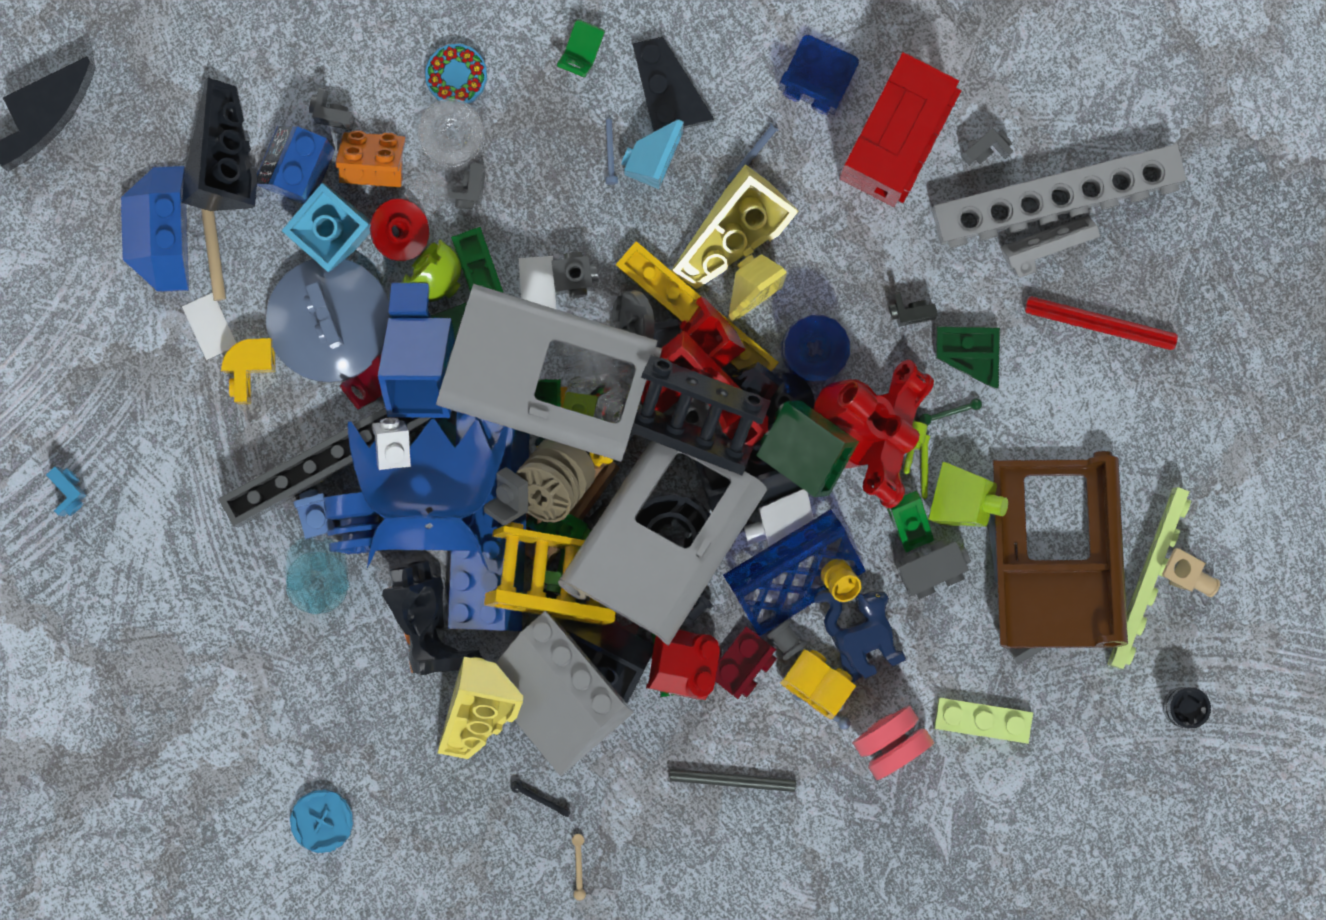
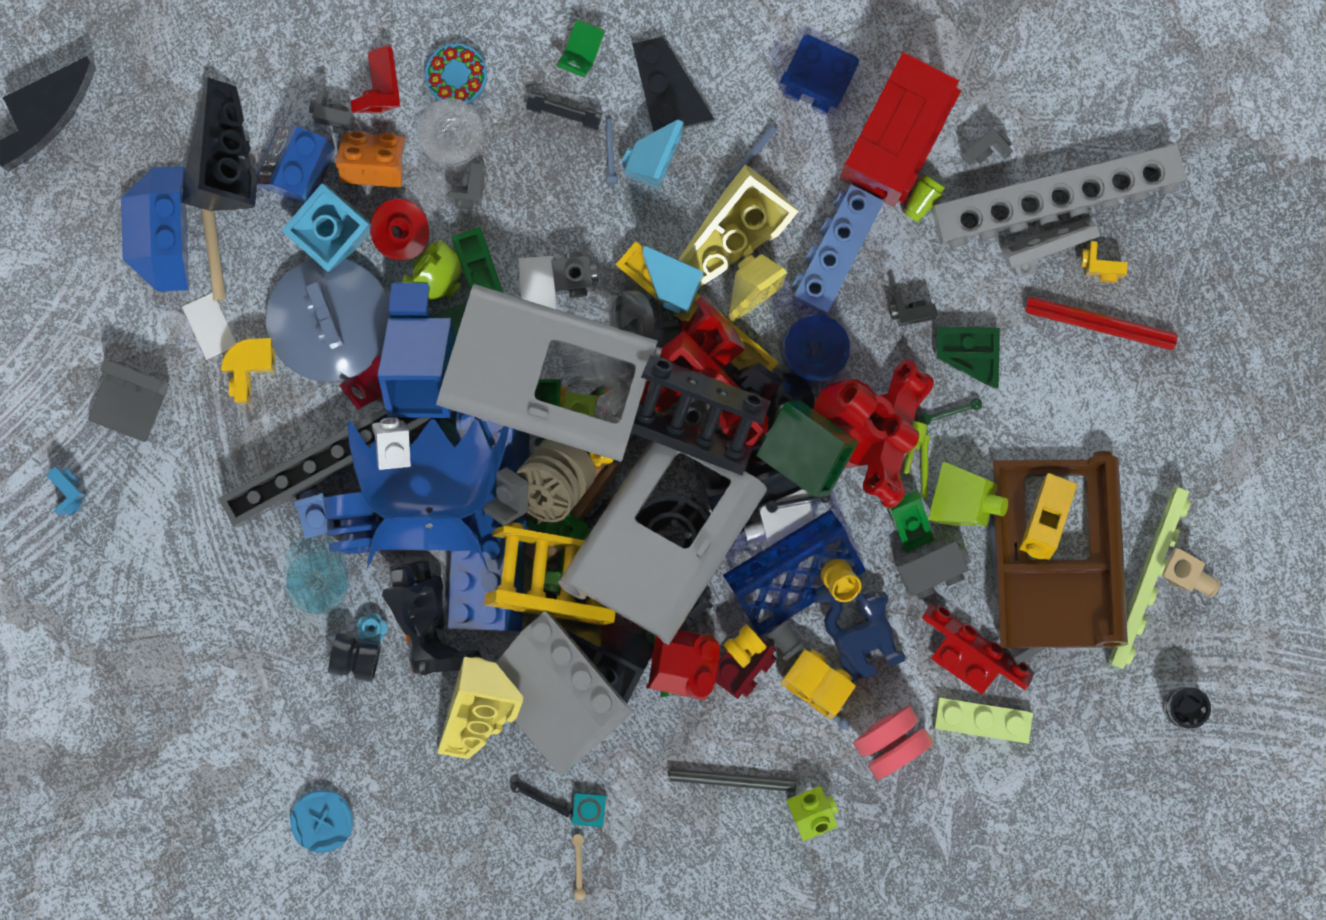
(127, 401): none -> dark grey bracket
(354, 657): none -> black wheel
(372, 619): none -> medium azure plate
(384, 82): none -> red bracket
(537, 103): none -> black bar
(589, 809): none -> teal tile
(672, 280): none -> medium azure slope
(744, 646): none -> yellow wheel
(772, 506): none -> black hinge
(813, 813): none -> lime brick
(837, 250): none -> medium blue brick
(923, 198): none -> lime cone
(972, 655): none -> red bracket
(1048, 517): none -> yellow brick
(1106, 270): none -> yellow bracket

